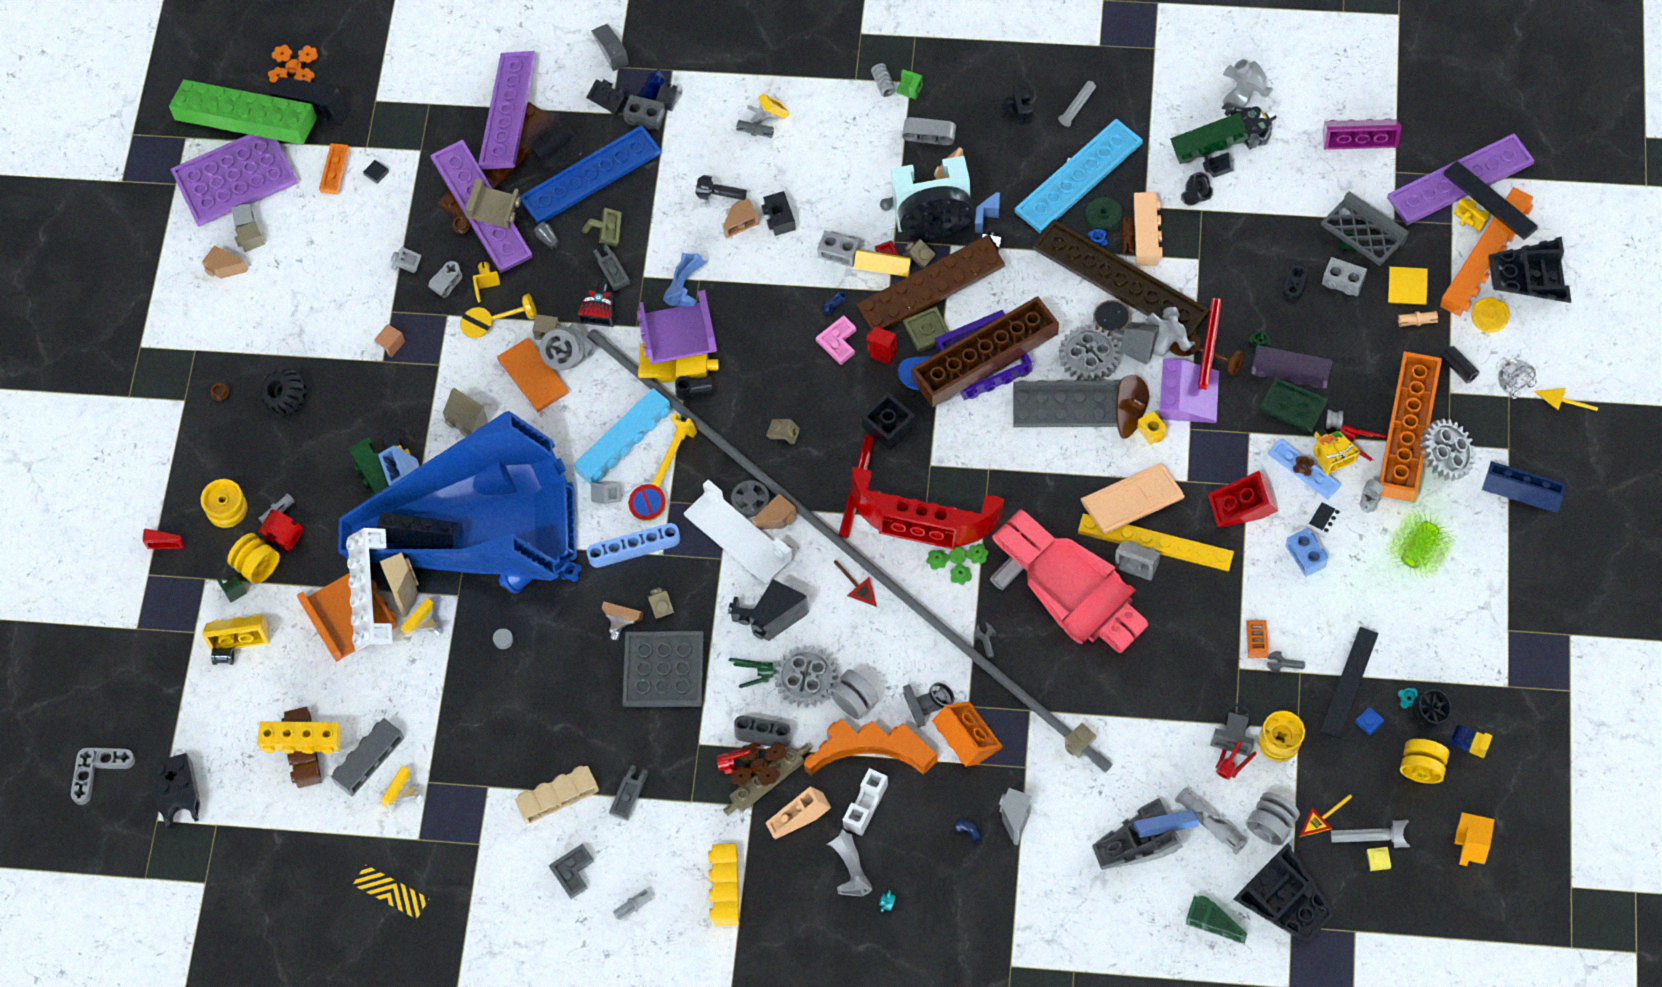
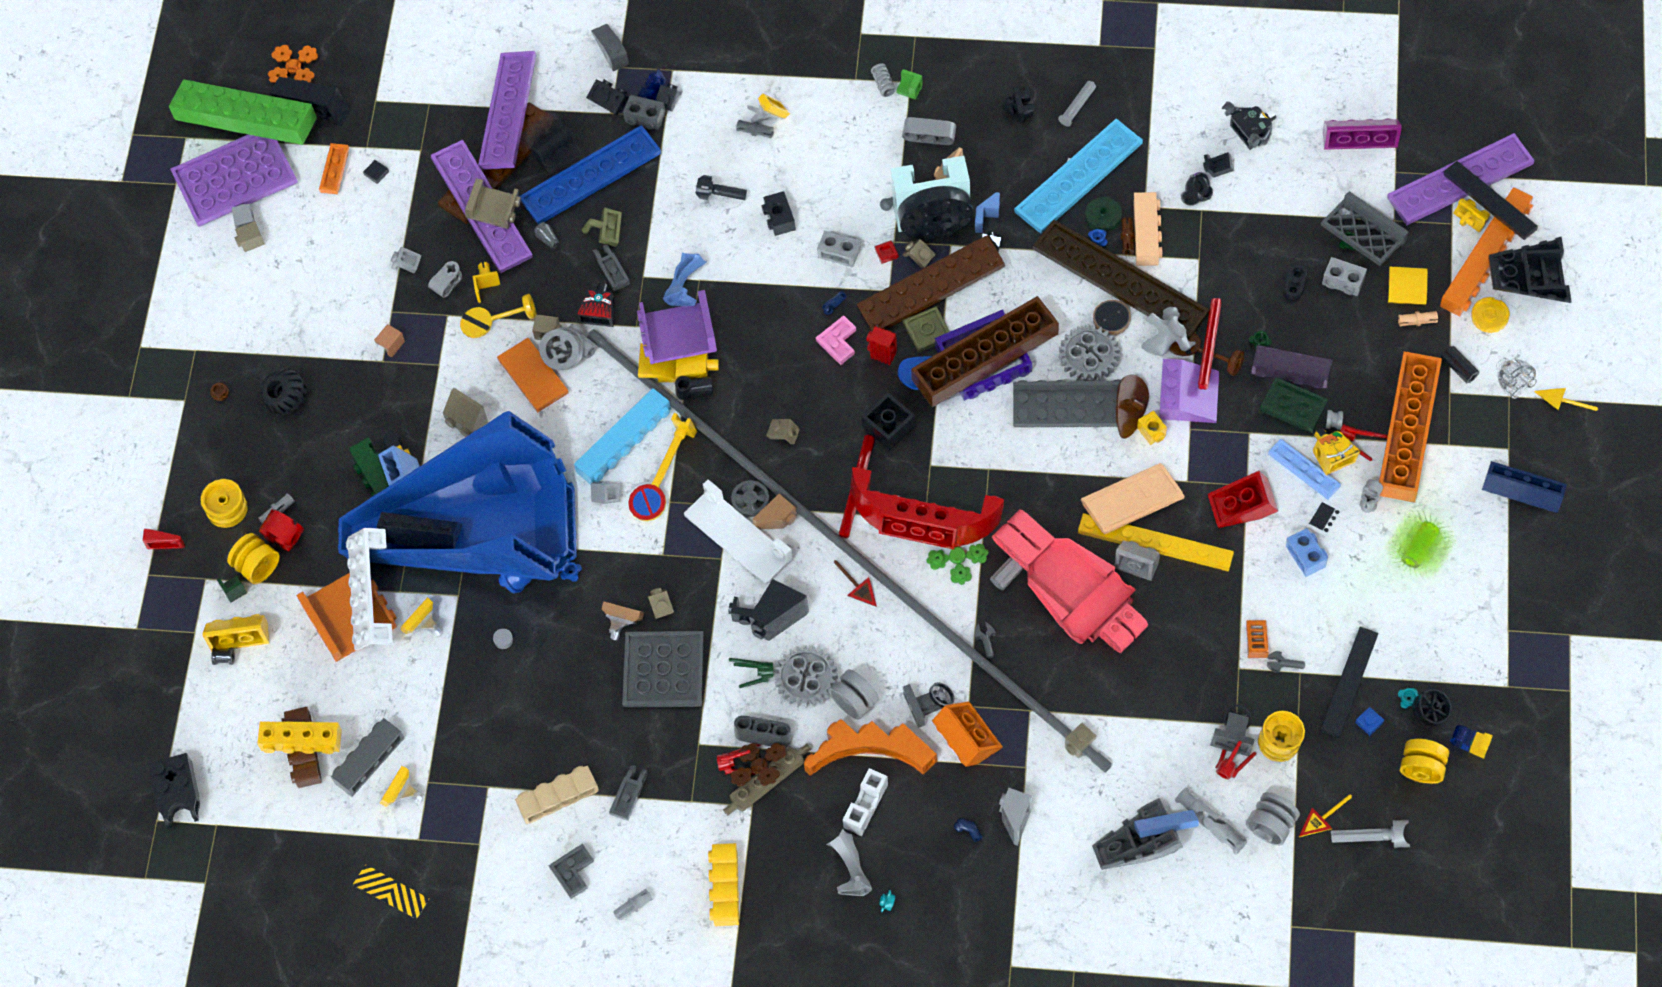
(95, 762): light grey beam -> none
(222, 263): medium nougat slope -> none
(401, 581): tan slope -> none
(461, 225): reddish brown plate -> none
(626, 552): light blue beam -> none
(740, 218): medium nougat slope -> none
(799, 812): light nougat slope -> none
(882, 263): yellow tile -> none
(1137, 340): dark grey torso -> none
(1209, 138): dark green brick -> none
(1211, 918): clear green slope -> none
(1248, 78): light grey animal -> none
(1287, 896): black wedge -> none
(1303, 460): reddish brown plate -> none
(1378, 858): light yellow plate -> none
(1447, 449): light grey gear -> none
(1475, 837): light orange plate -> none

